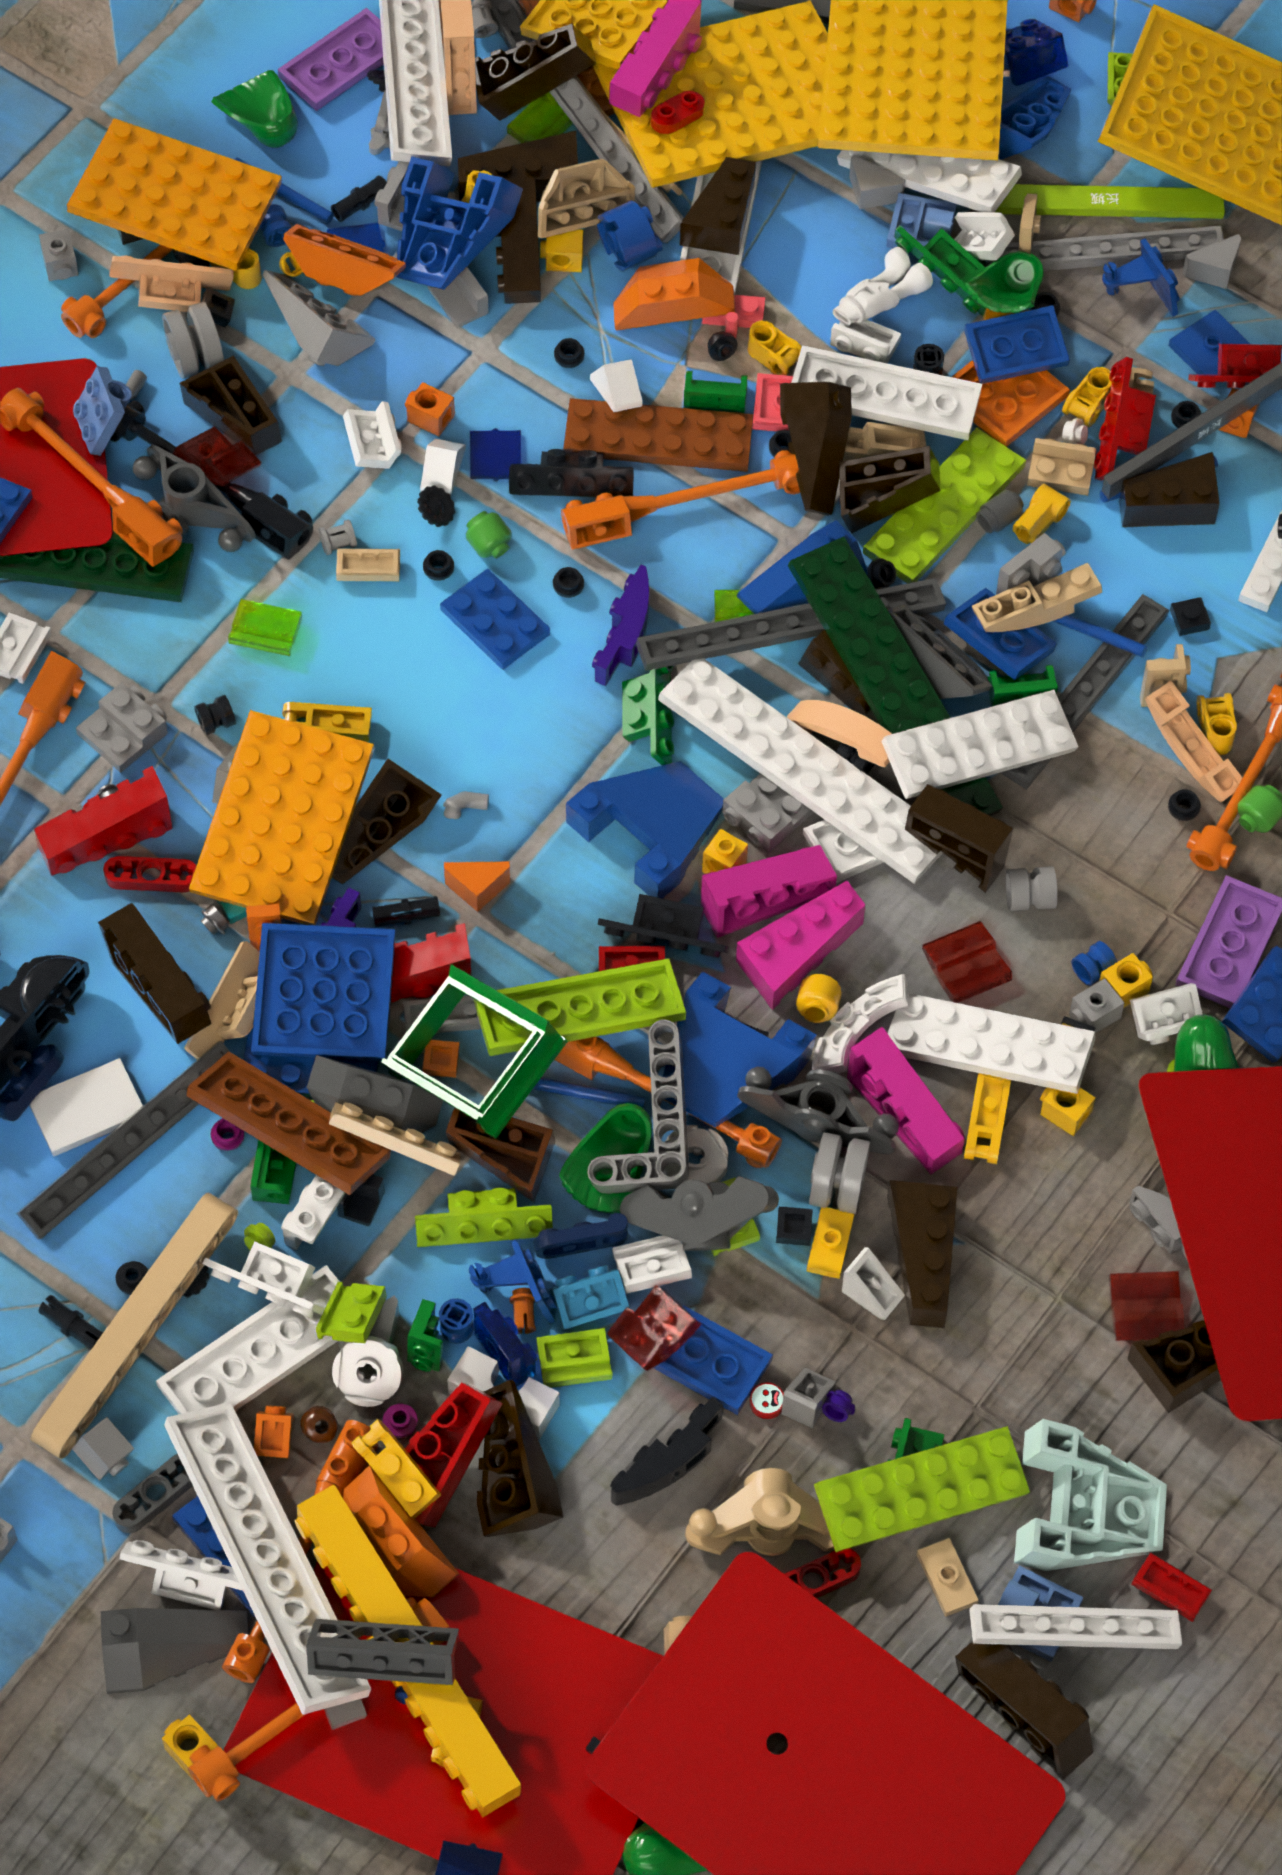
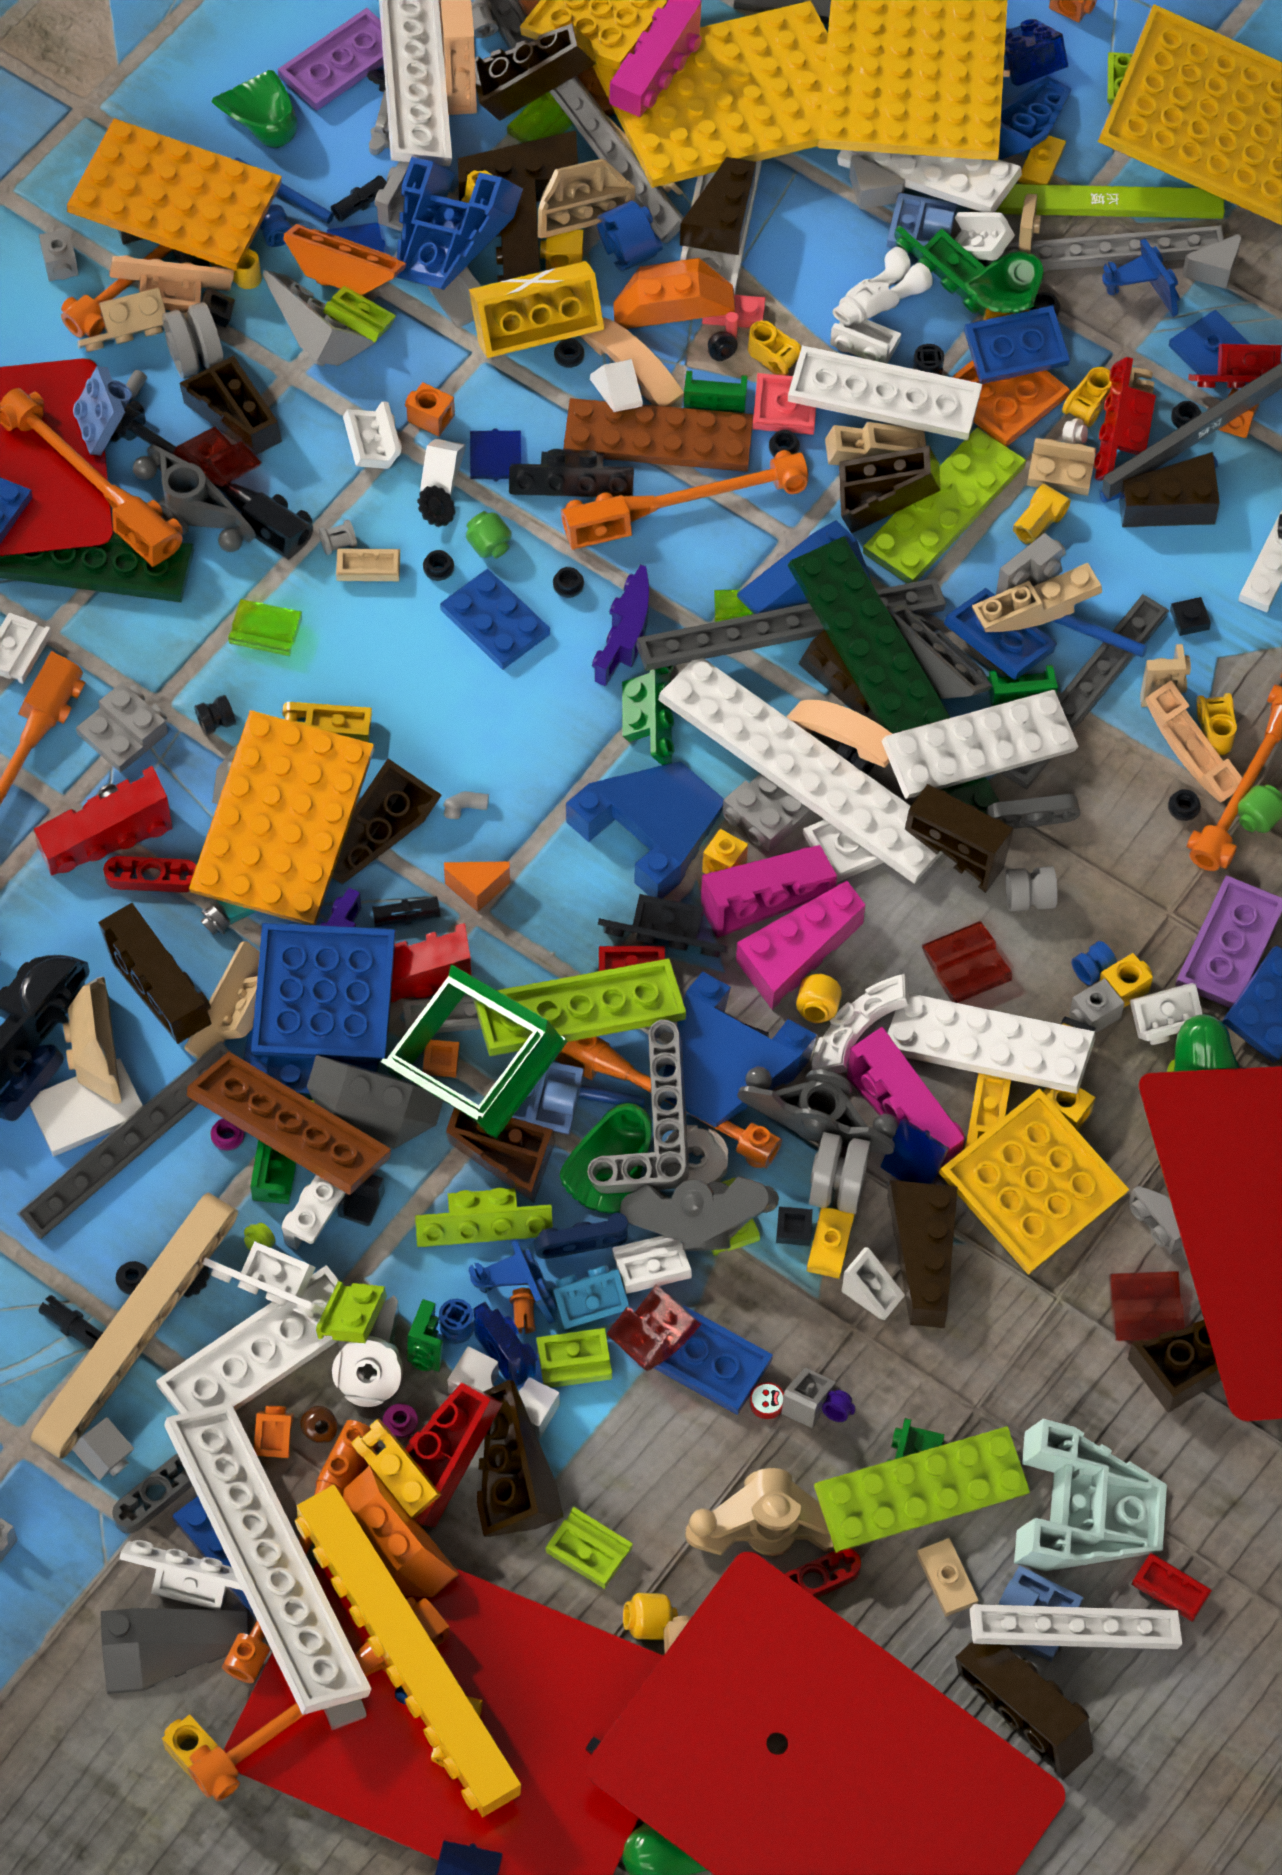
(93, 1041): none -> tan wedge
(128, 317): none -> tan bracket
(261, 914): orange plate -> none
(285, 268): yellow hinge -> none
(359, 314): none -> lime plate
(381, 1656): dark grey fence -> none
(384, 1133): tan plate -> none
(536, 309): none -> yellow brick
(553, 1099): none -> medium blue plate
(589, 1548): none -> lime plate
(620, 345): none -> light nougat slope
(648, 1615): none -> yellow head
(661, 1465): black slope -> none
(680, 112): red plate -> none
(819, 430): dark brown wedge -> none
(881, 573): black plate -> none
(915, 1155): none -> clear blue piece
(1000, 511): dark grey brick -> none
(1033, 1181): none -> yellow plate
(1036, 811): none -> dark grey beam
(1042, 161): none -> yellow plate

